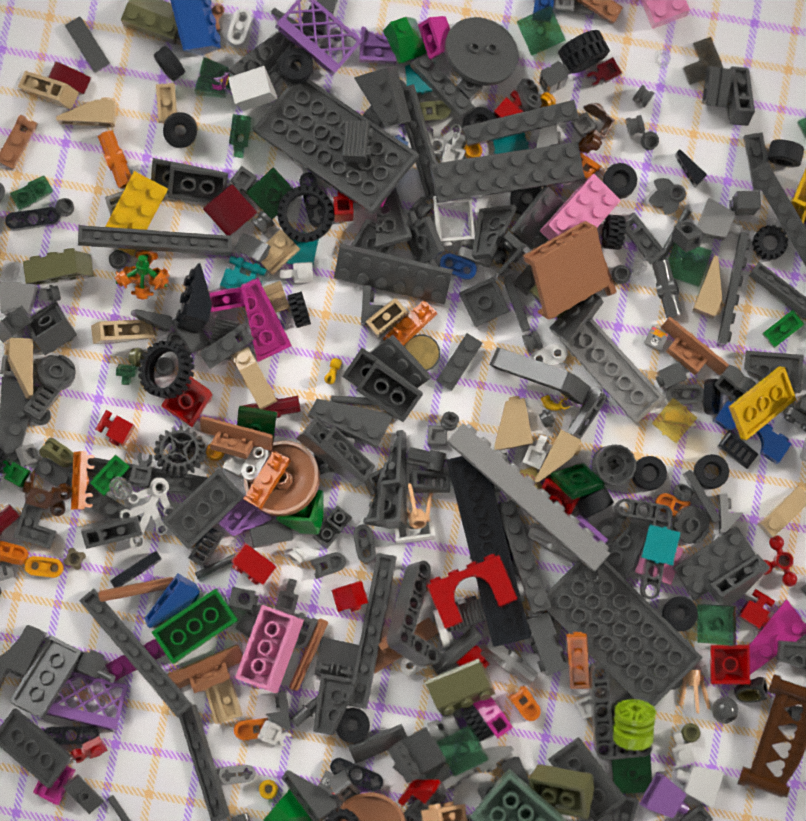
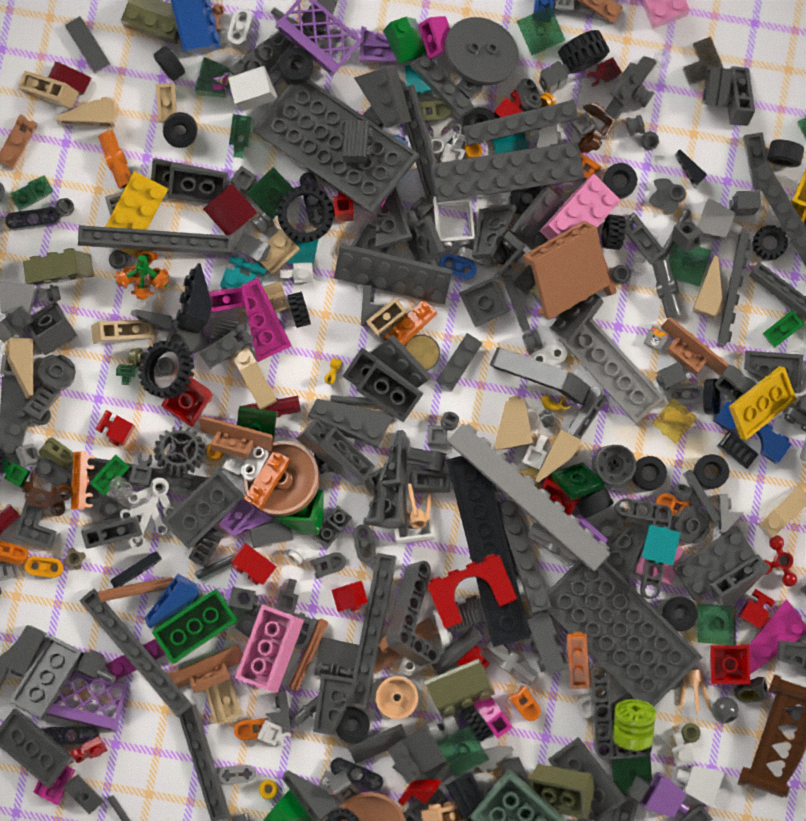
(386, 702): none -> light nougat wheel
(465, 794): none -> black plate
(628, 85): none -> dark grey bracket
(638, 789): none -> dark grey brick

